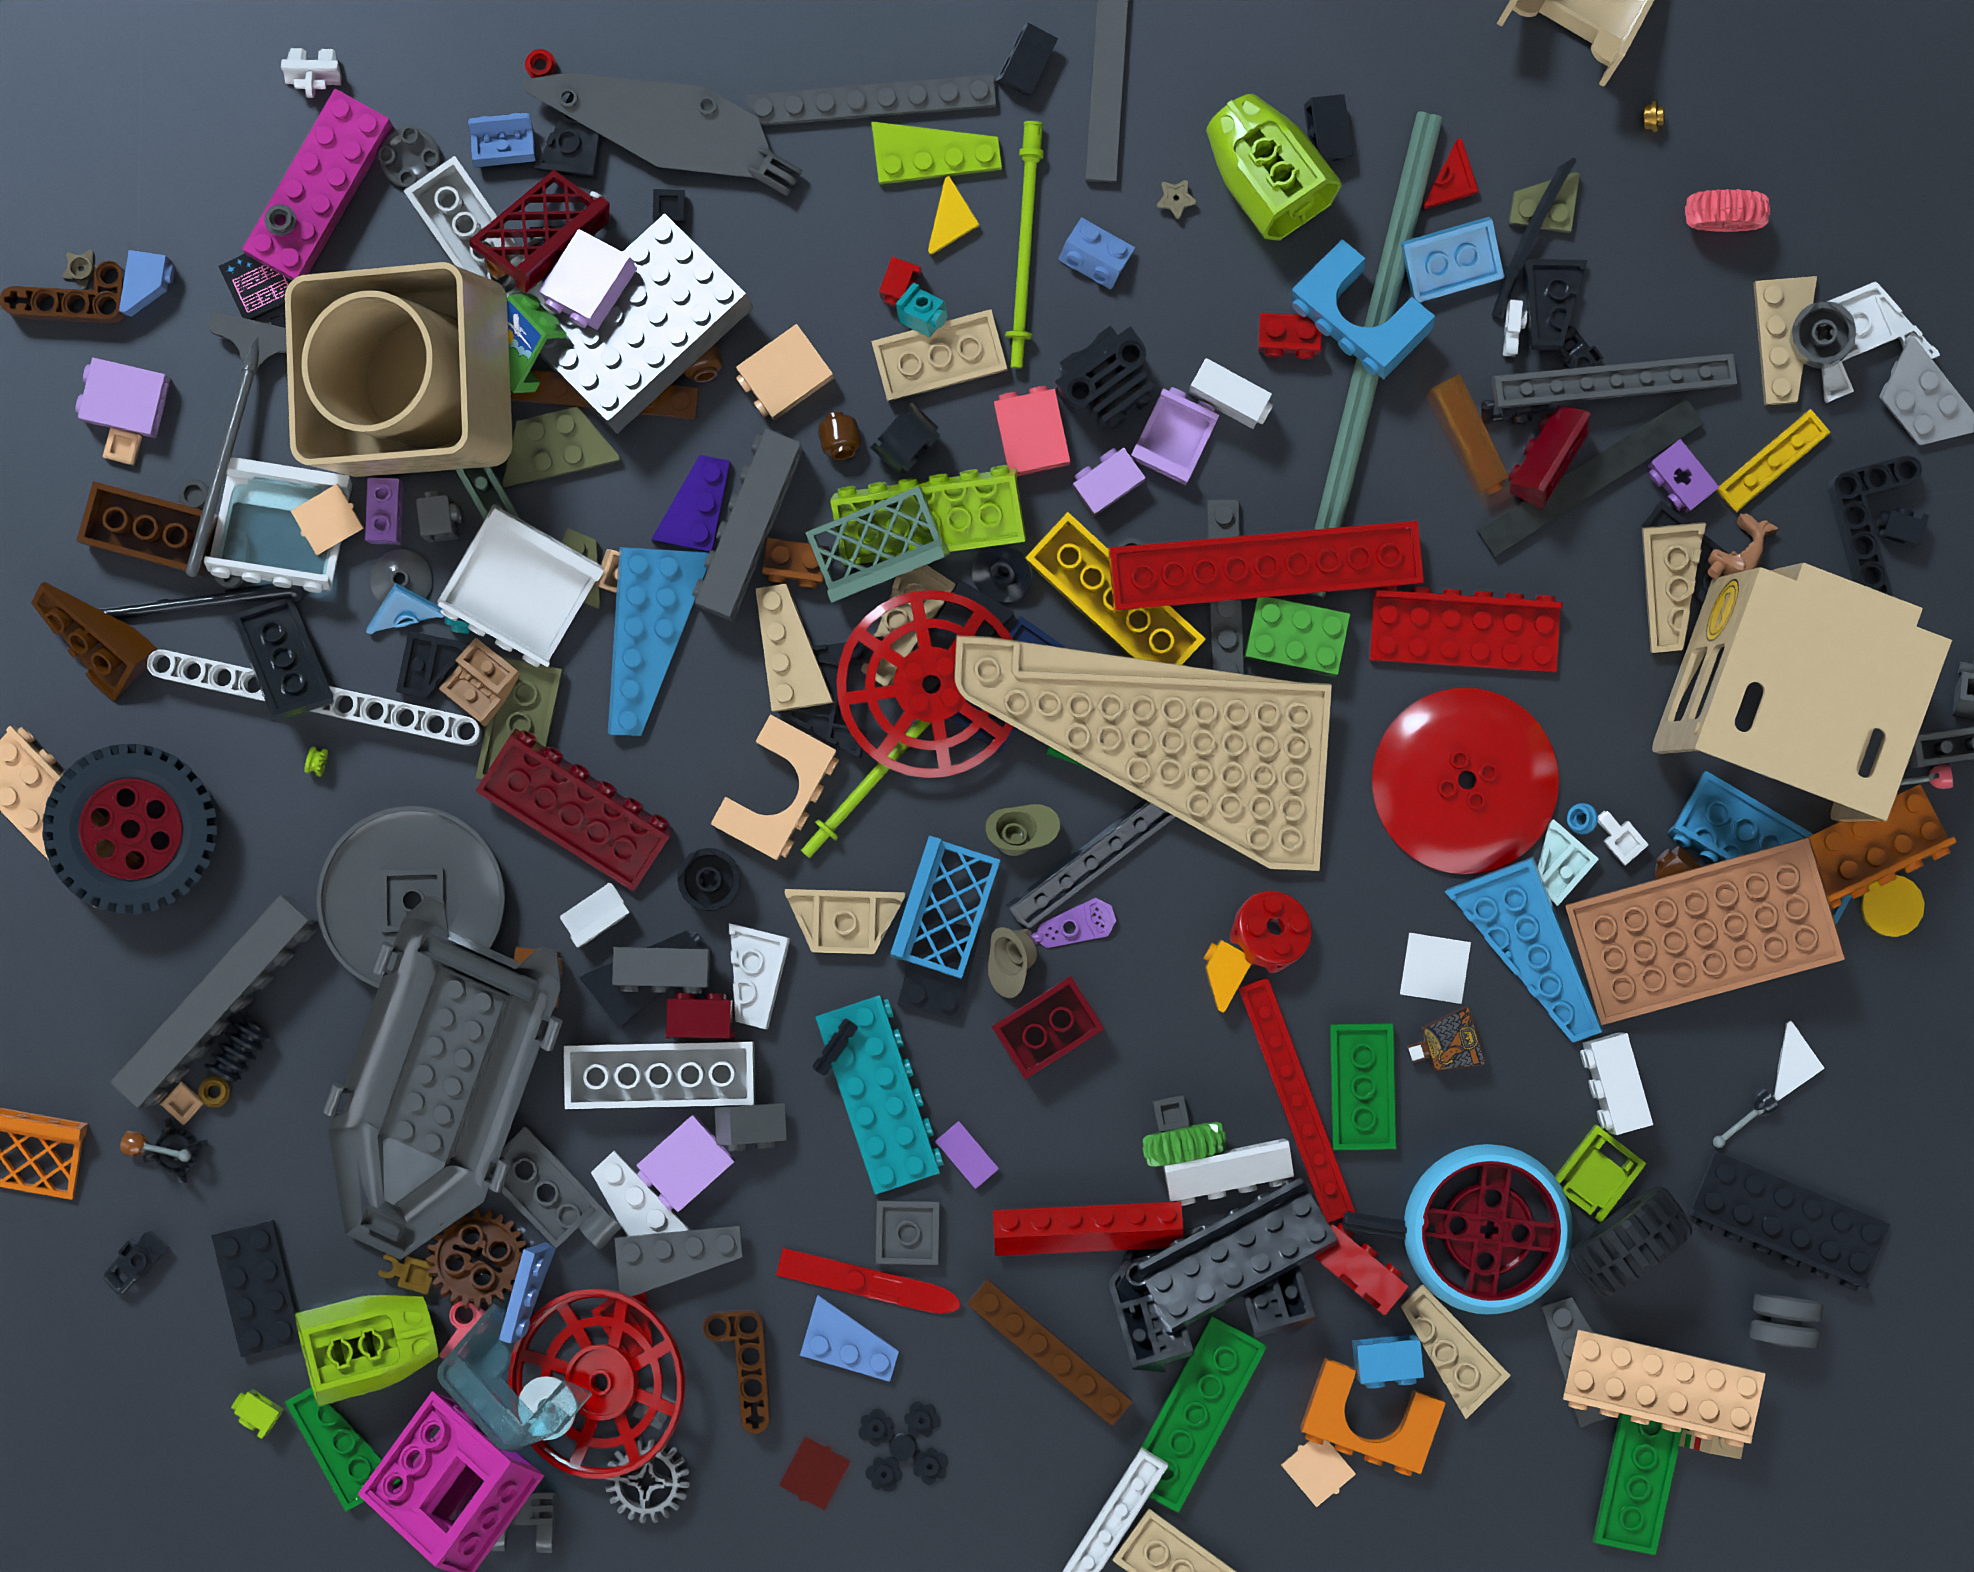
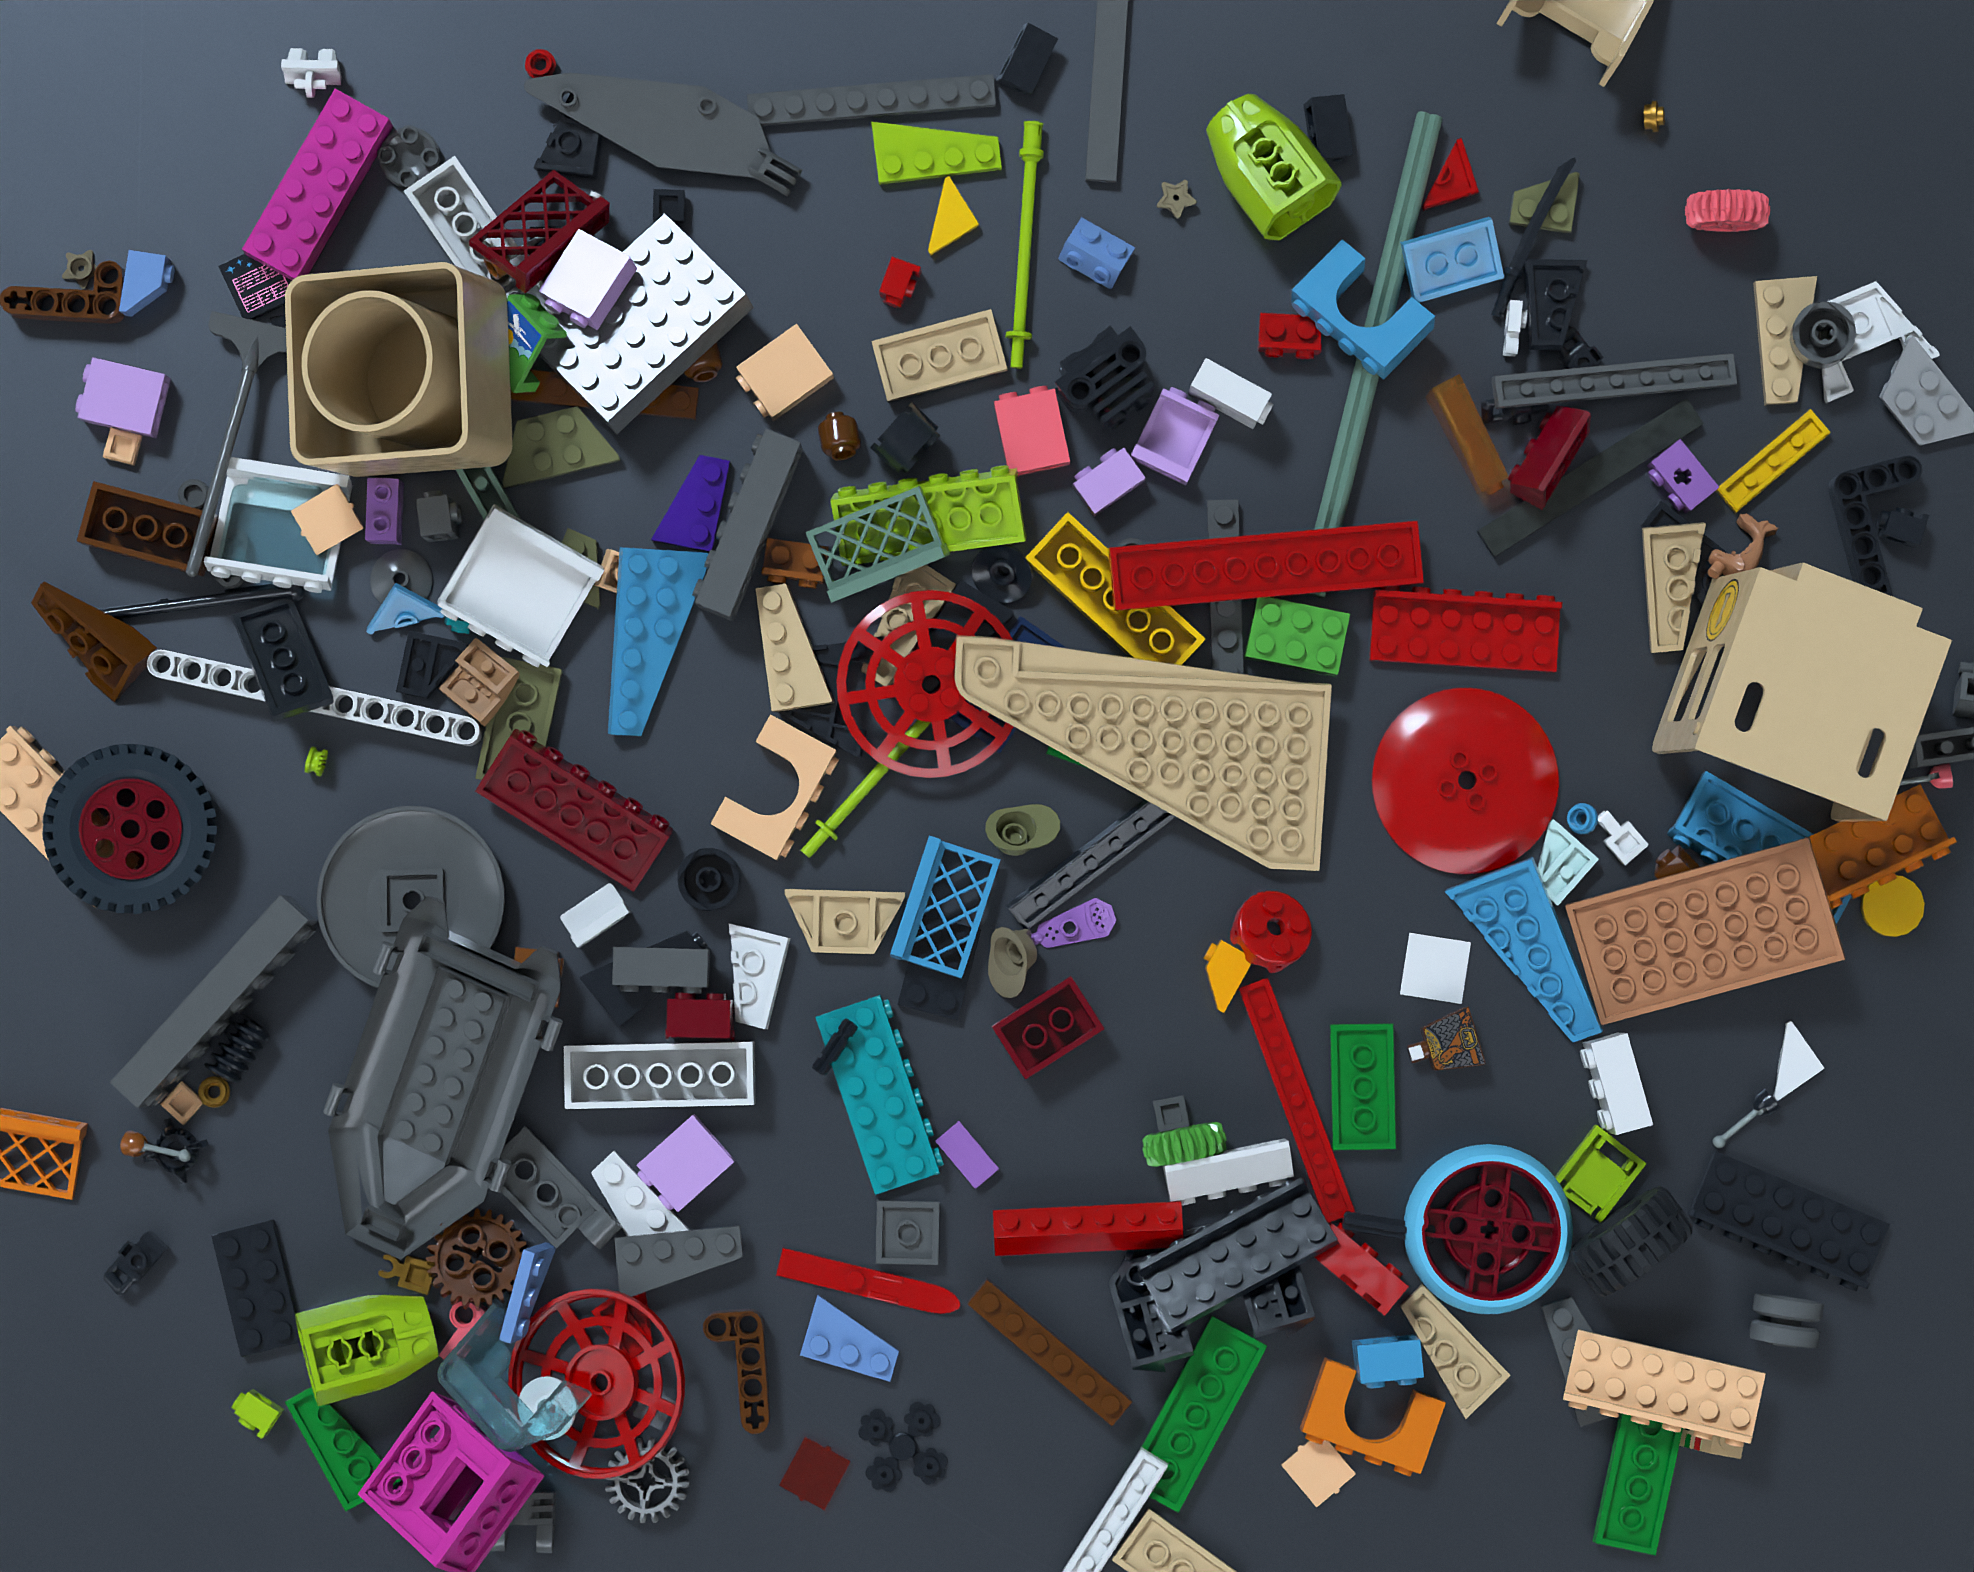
(276, 211): dark grey plate -> none
(502, 139): medium blue bracket -> none
(750, 1124): dark grey brick -> none
(921, 311): teal brick -> none

